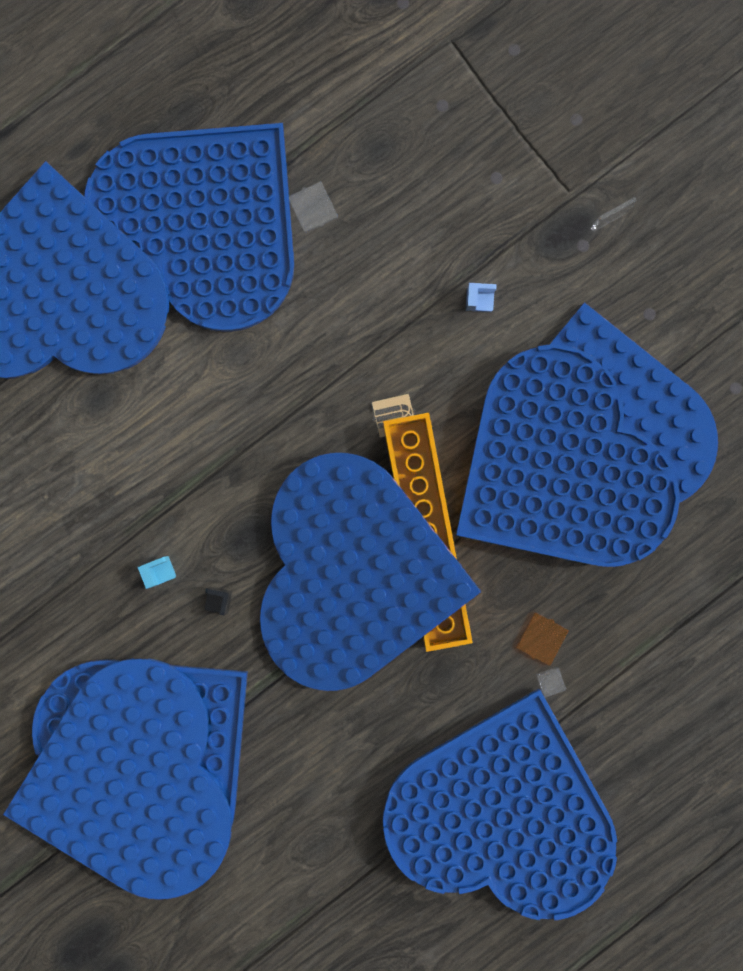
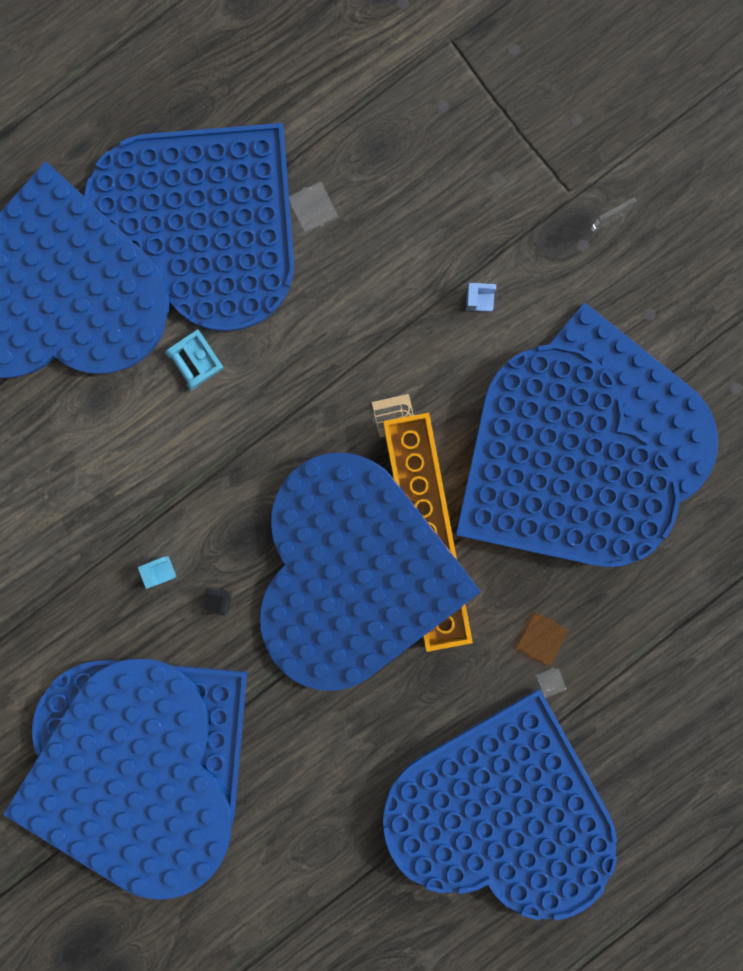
(200, 355): none -> medium azure plate

